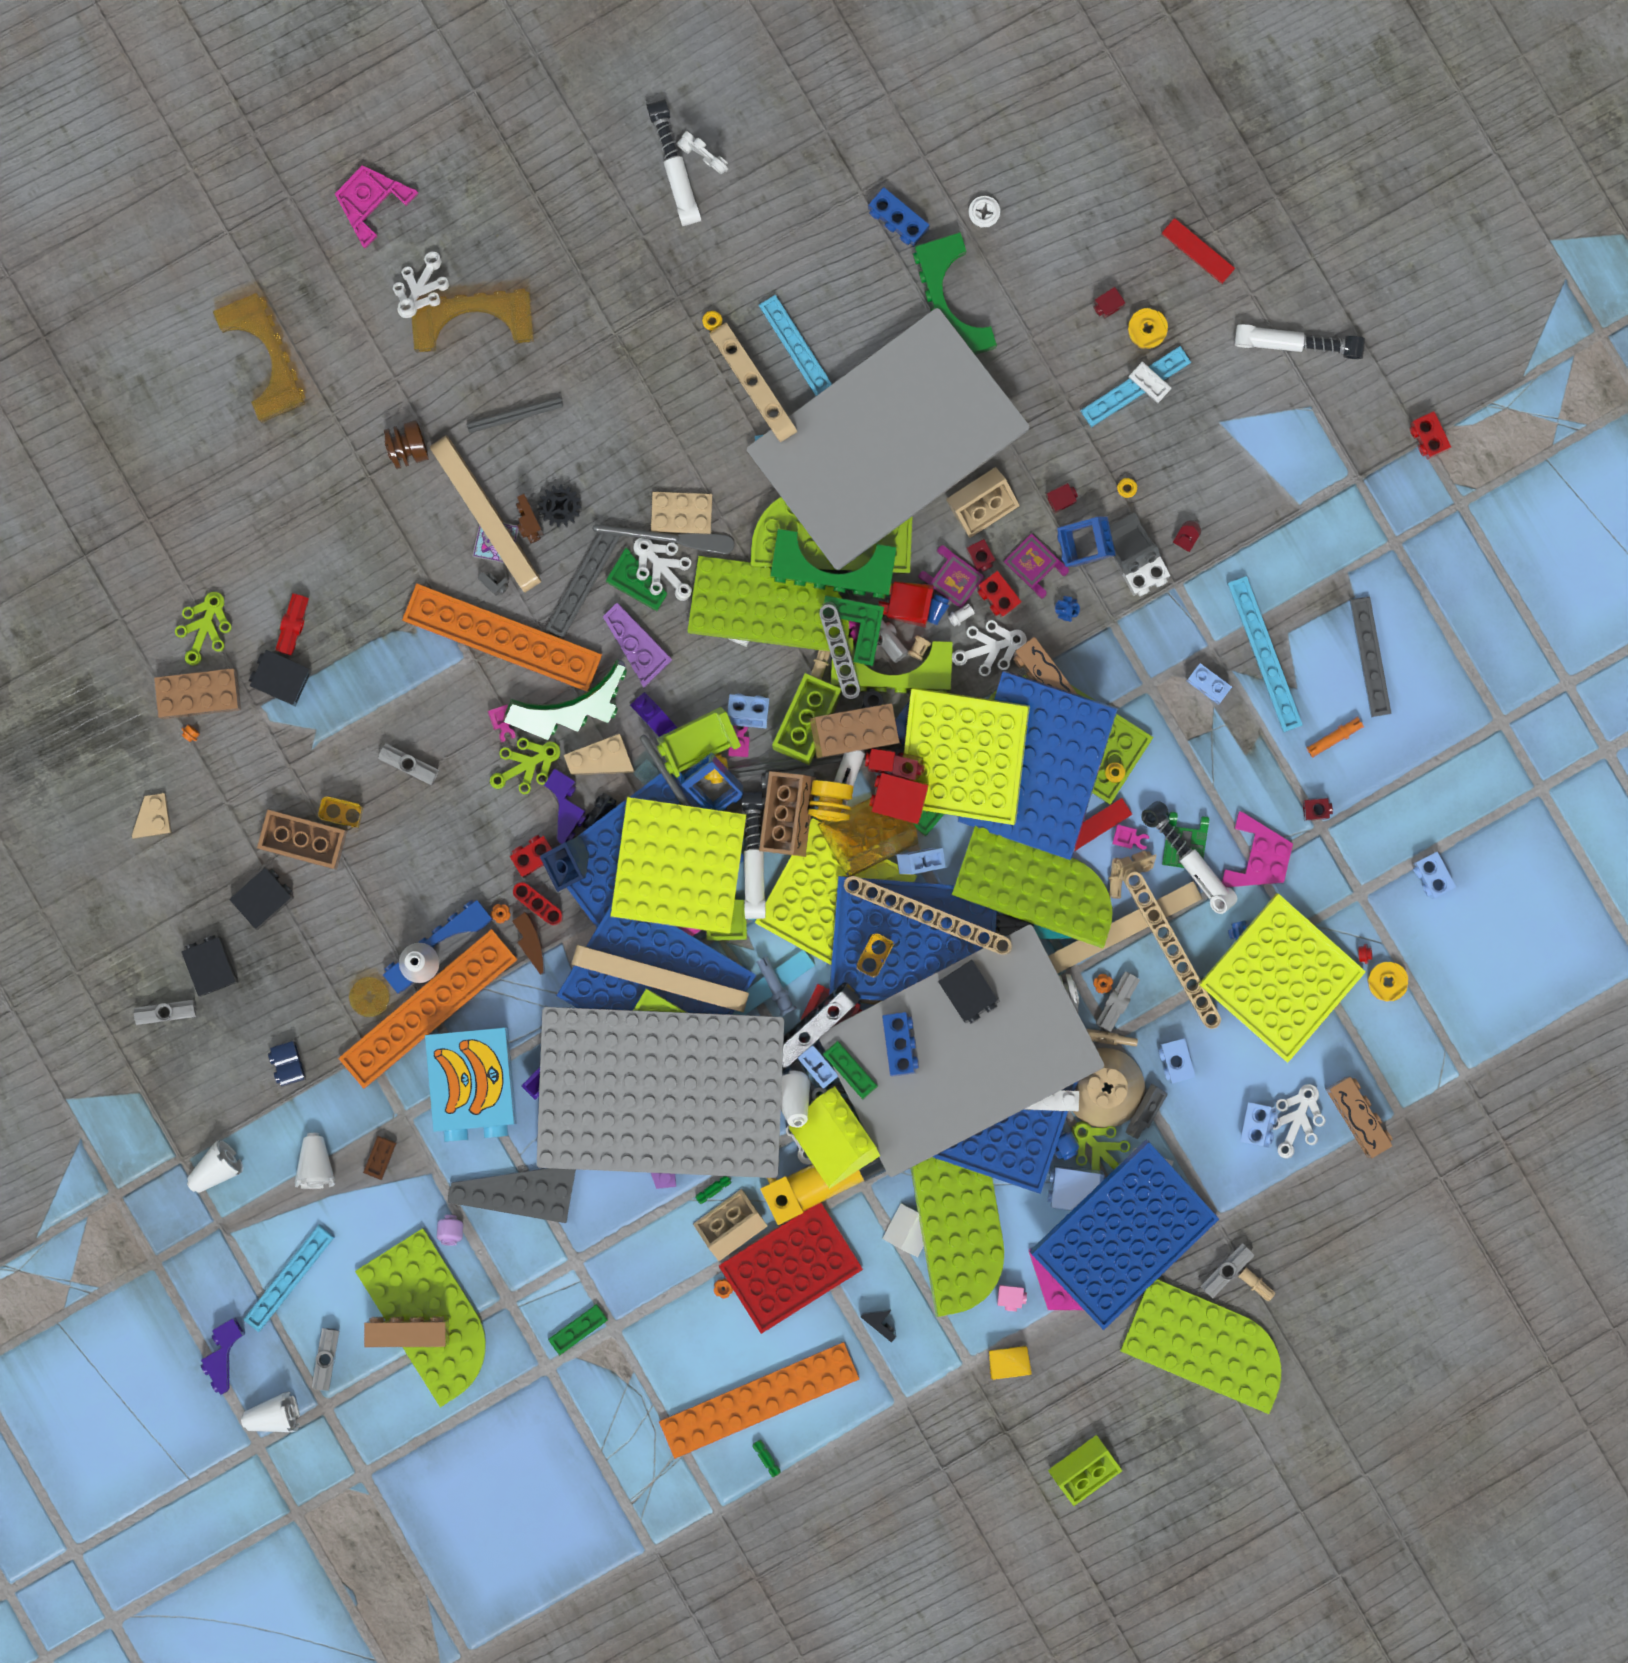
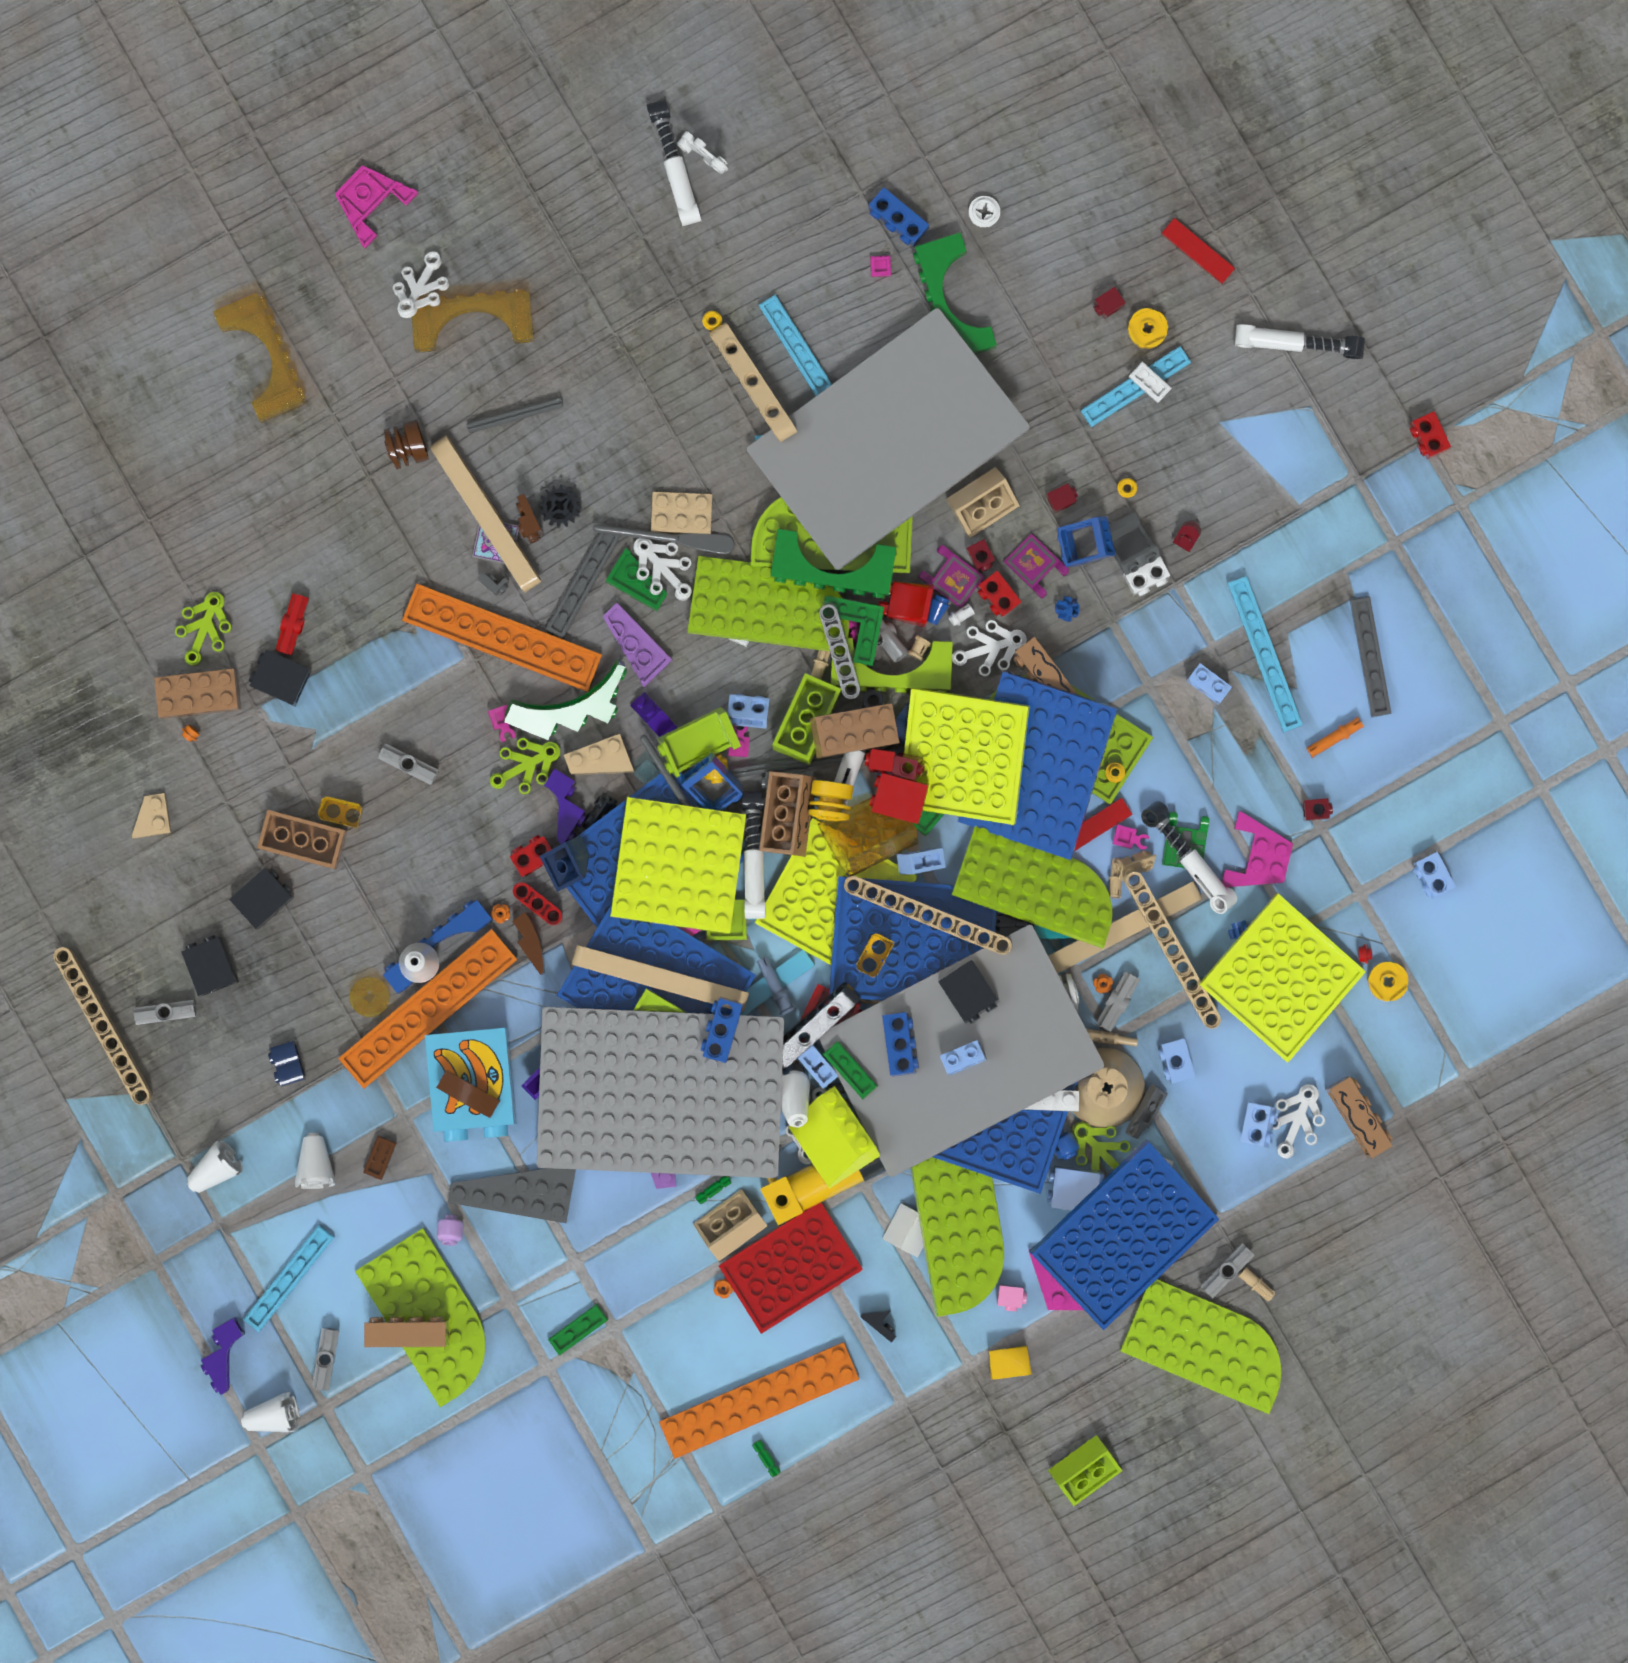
(95, 1019): none -> tan beam
(468, 1094): none -> reddish brown slope
(725, 1040): none -> blue brick
(880, 266): none -> dark pink tile
(963, 1057): none -> light blue brick

